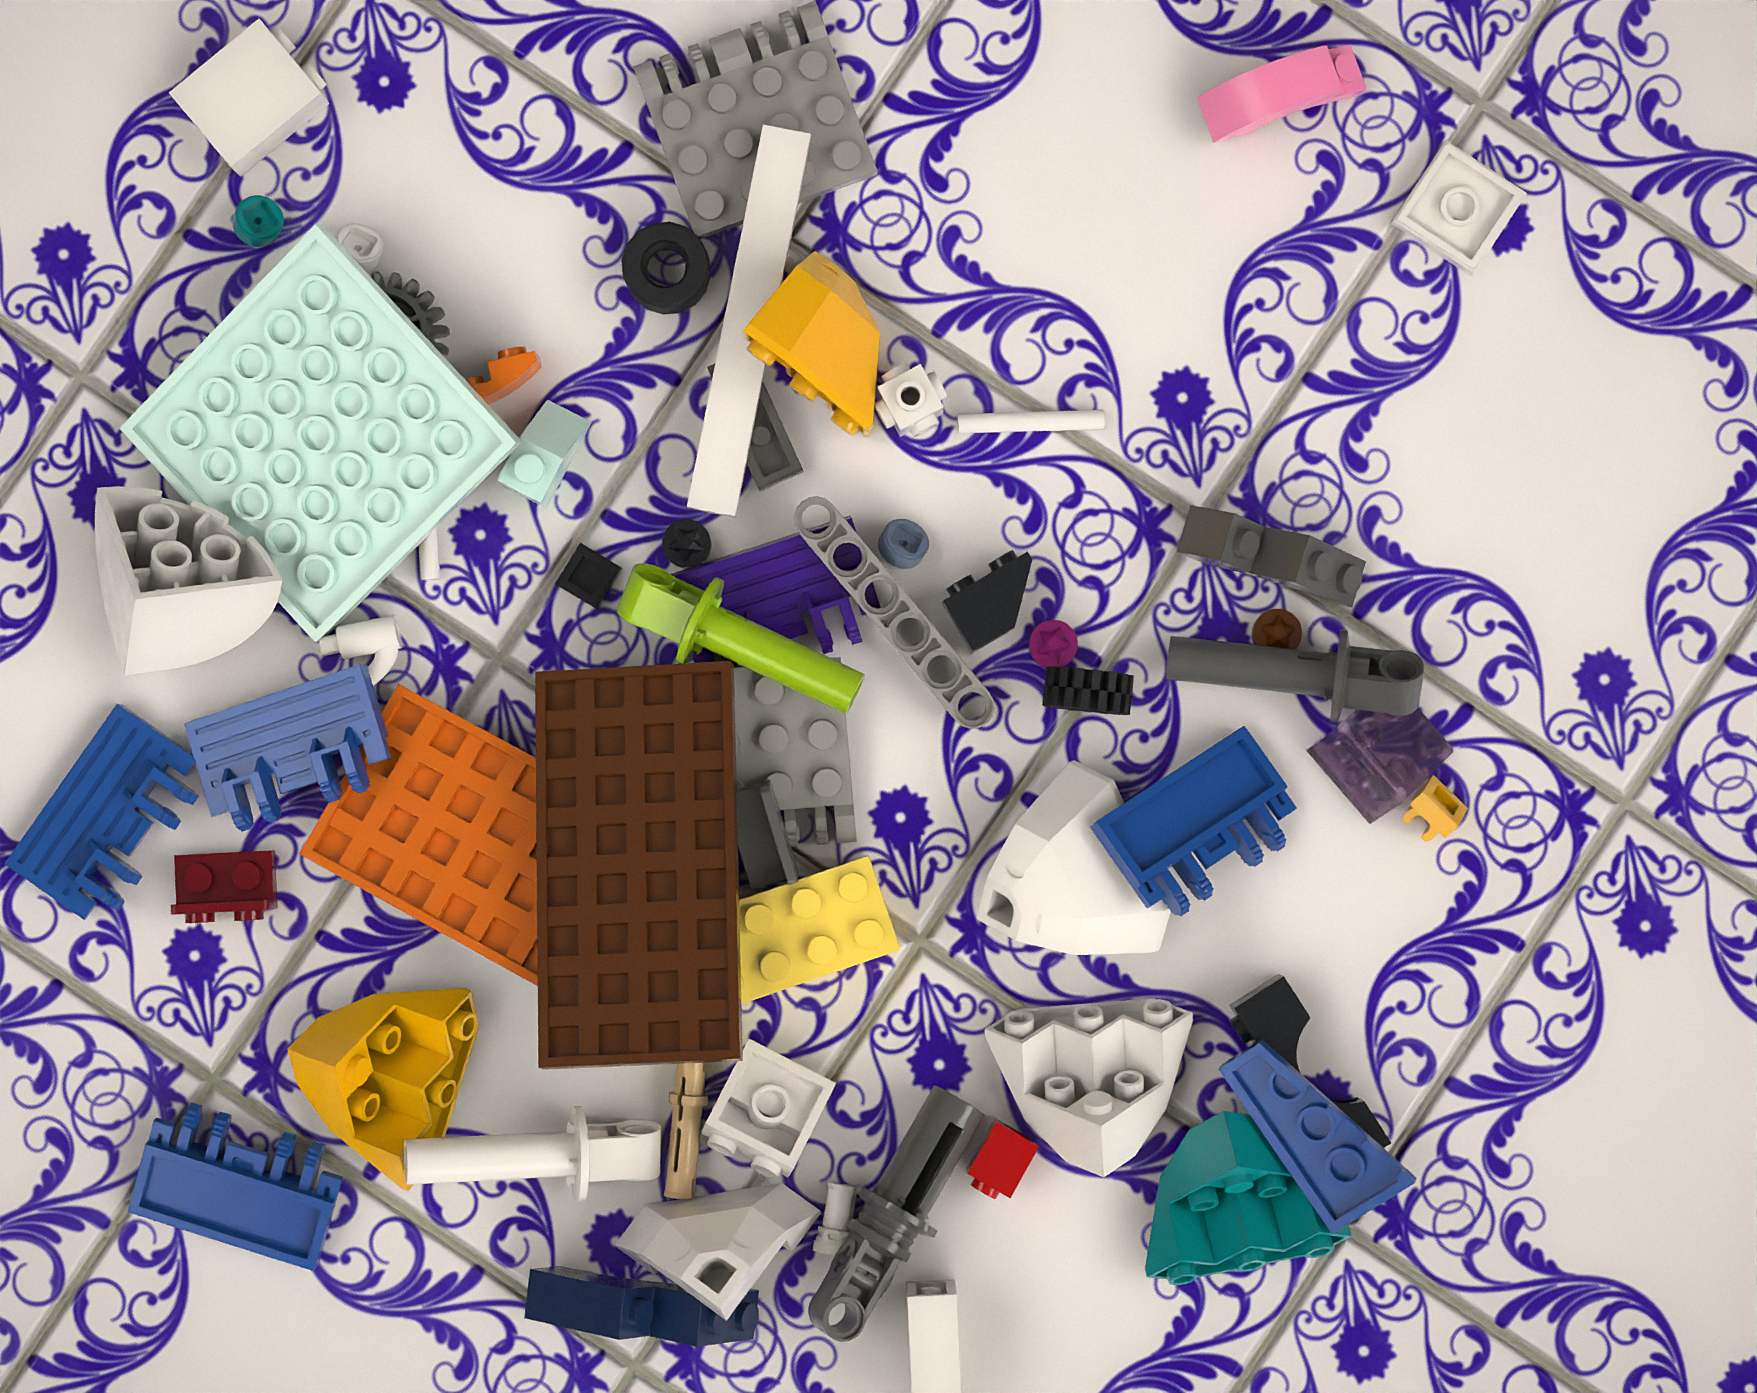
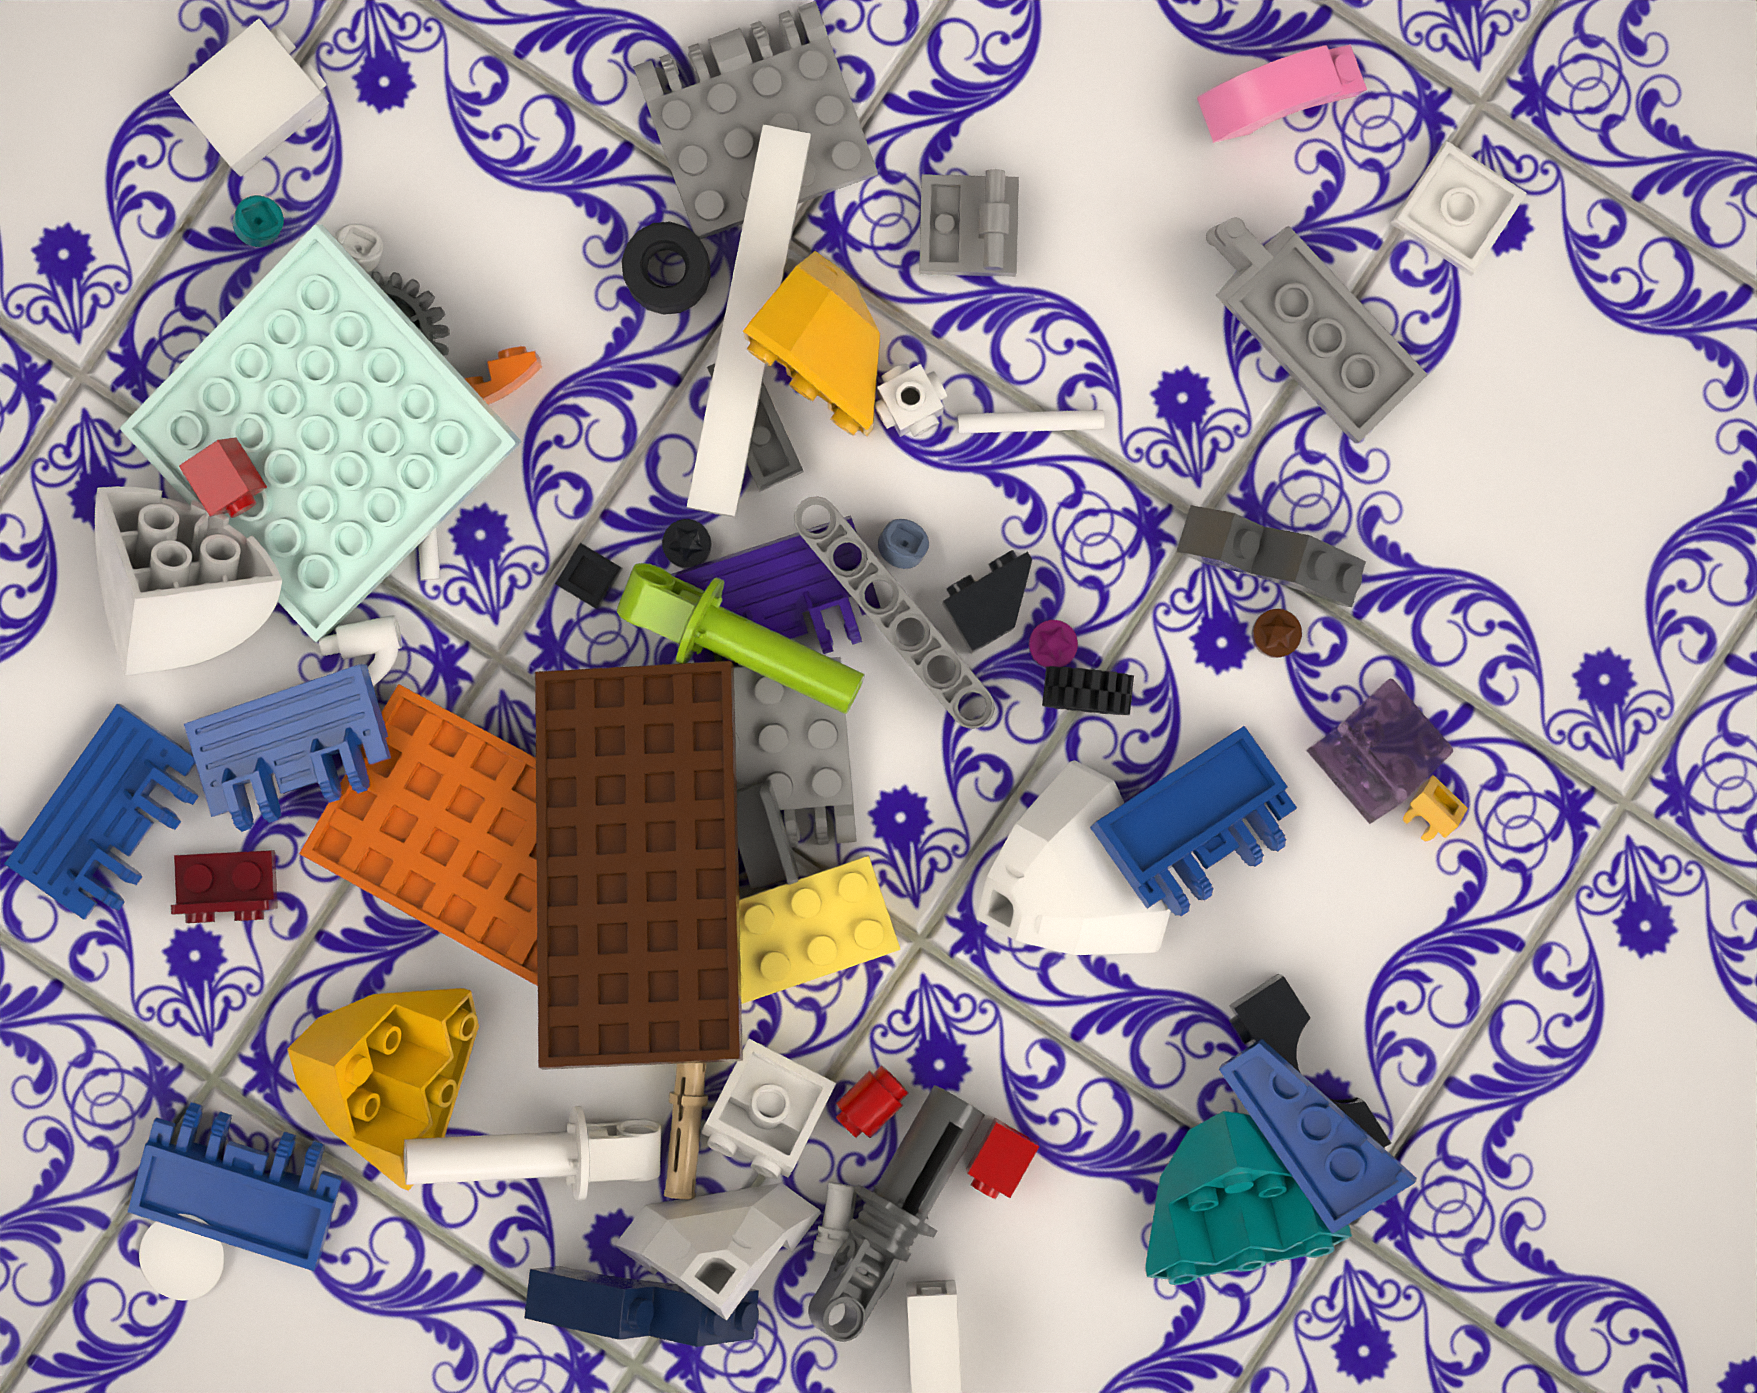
(179, 1261): none -> white sticker
(224, 478): none -> brick
(544, 453): light aqua slope -> none
(871, 1102): none -> red brick
(969, 224): none -> light grey plate
(1092, 1073): white brick -> none
(1314, 327): none -> light grey hinge
(1351, 677): dark grey piece -> none

